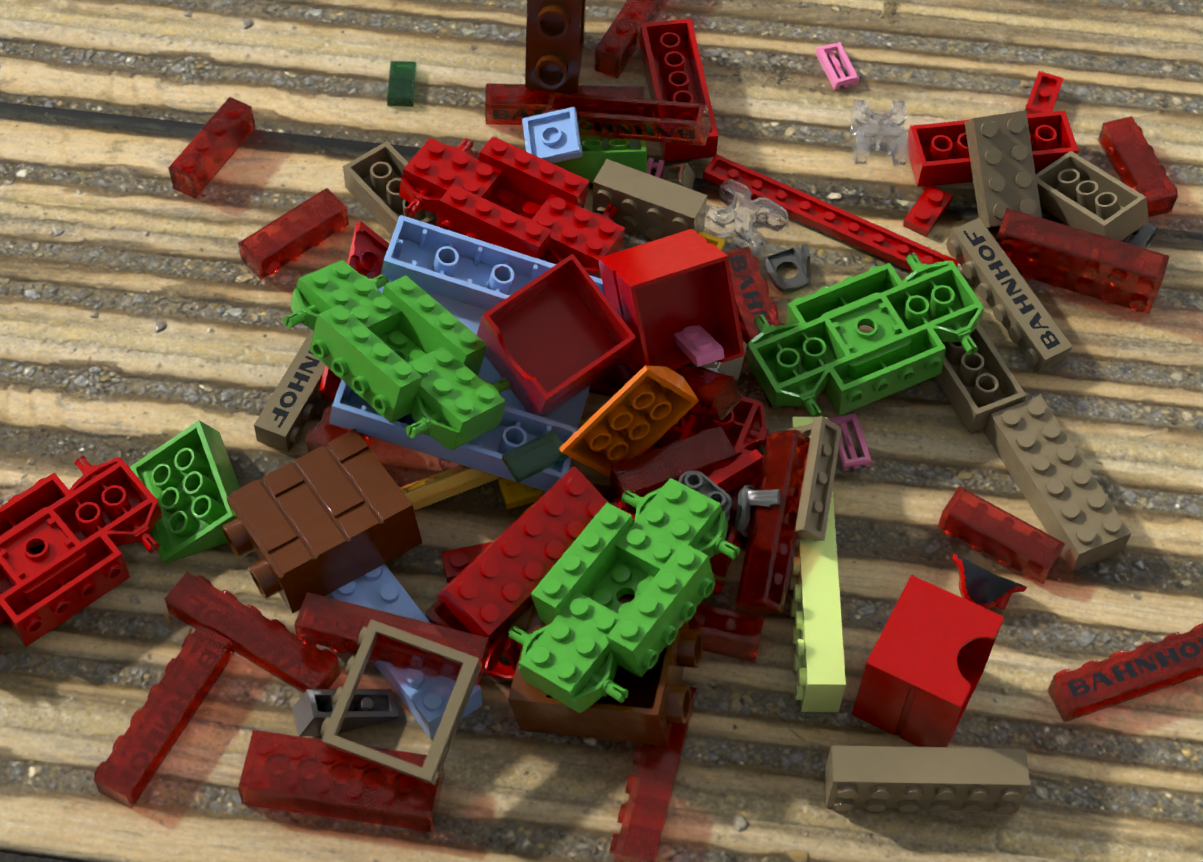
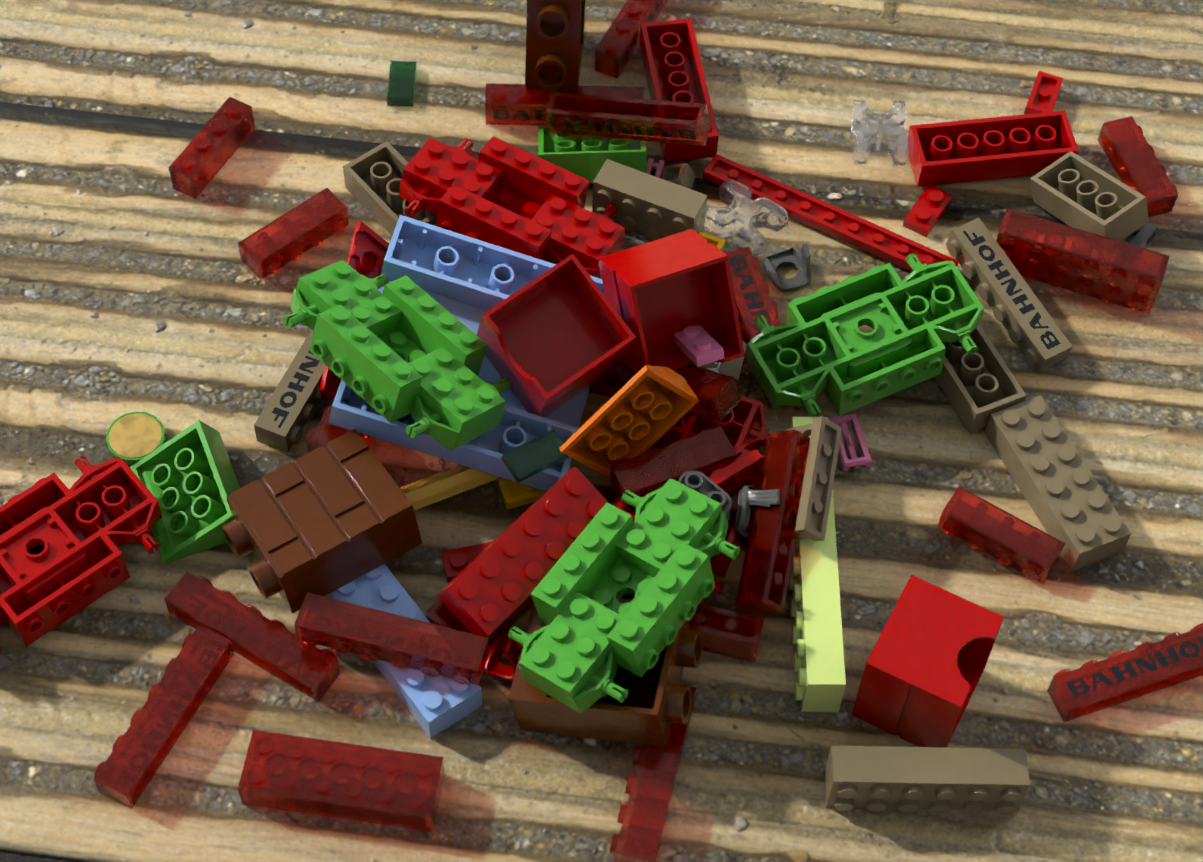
(135, 436): none -> pearl gold tile
(366, 709): dark grey slope -> none
(450, 720): dark tan window -> none
(553, 135): light blue tile -> none
(823, 59): bright pink tile -> none
(983, 586): black hat -> none
(1002, 166): dark tan brick -> none

